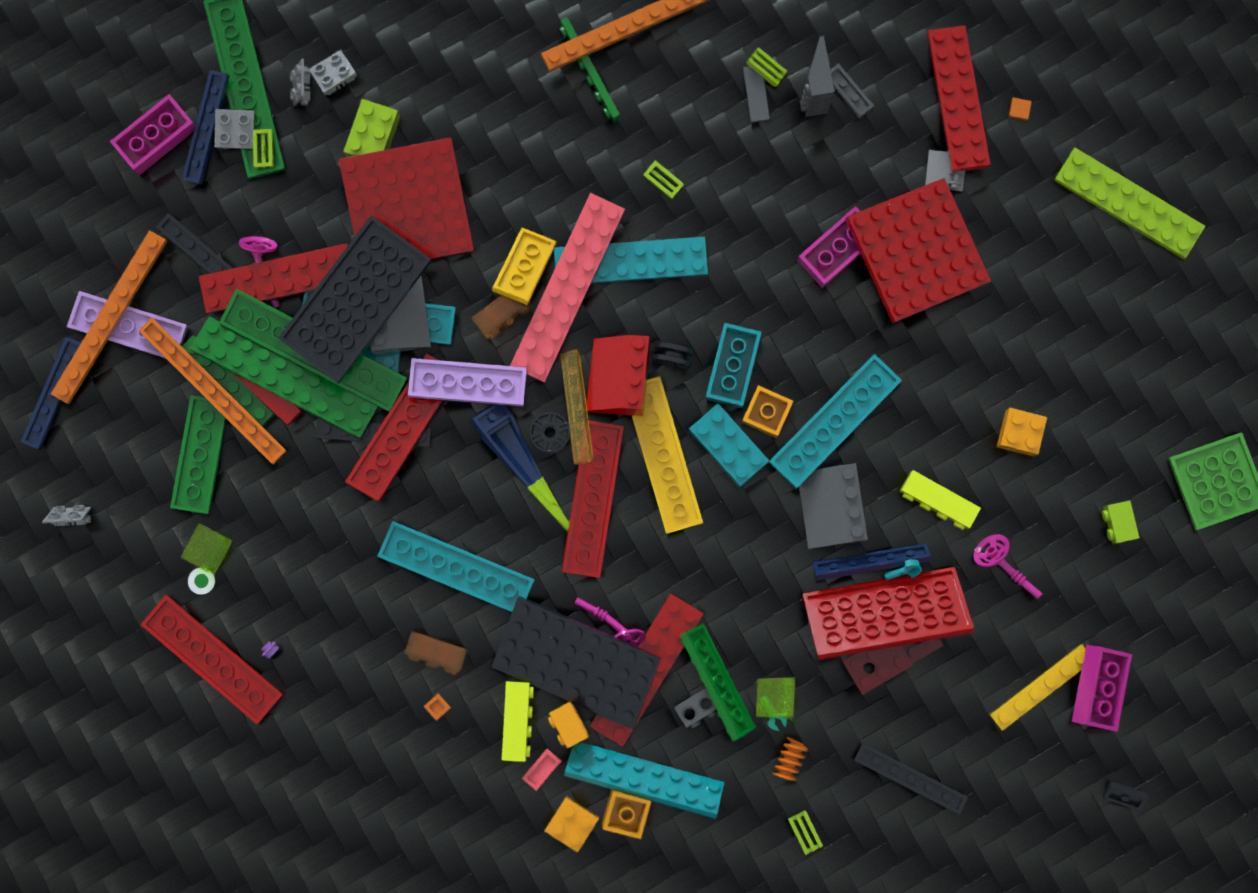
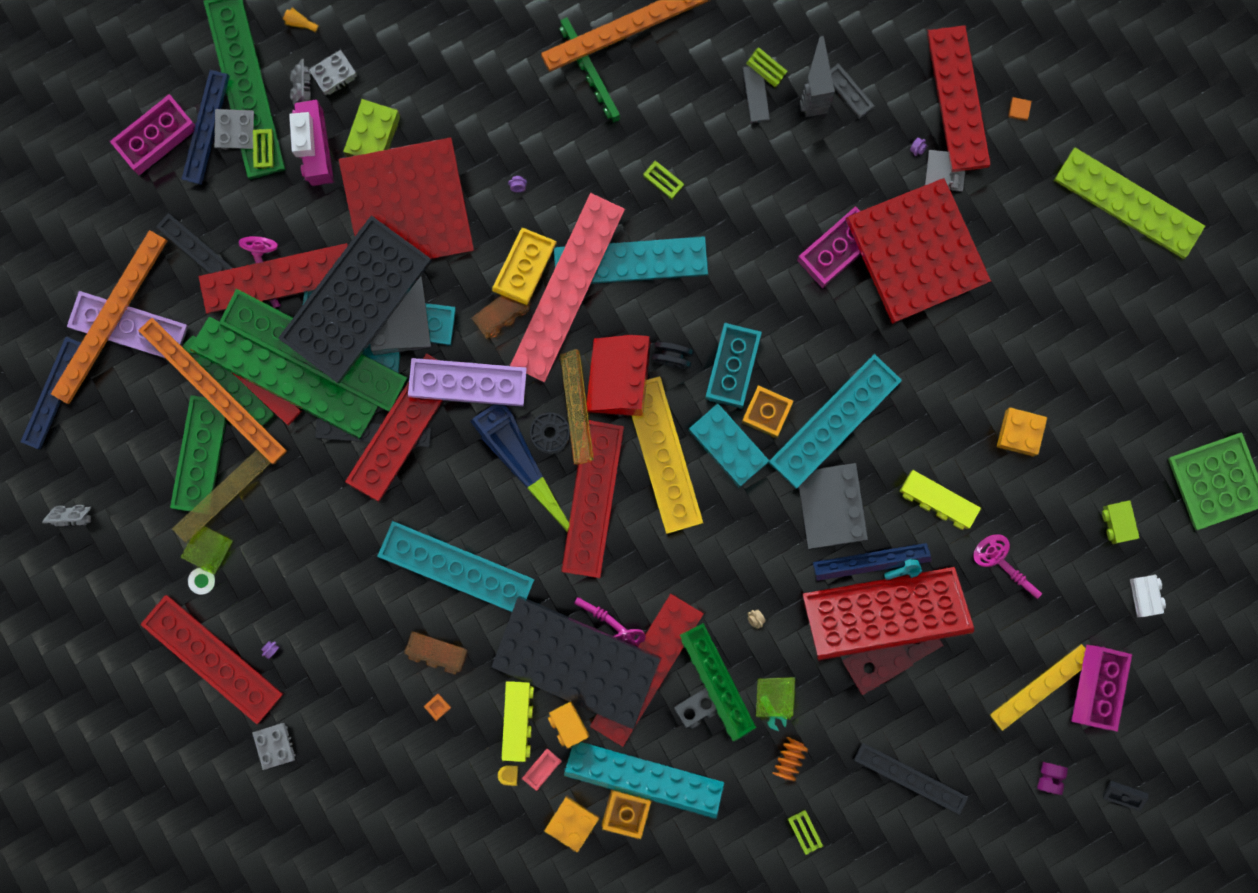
(221, 496): none -> clear yellow tile
(273, 746): none -> light grey hinge
(295, 19): none -> light orange cone
(302, 134): none -> white brick
(316, 168): none -> dark pink brick
(508, 775): none -> yellow tile
(517, 184): none -> medium lavender plate
(756, 618): none -> tan plate
(918, 146): none -> medium lavender plate
(1058, 774): none -> magenta wheel
(1147, 595): none -> white brick

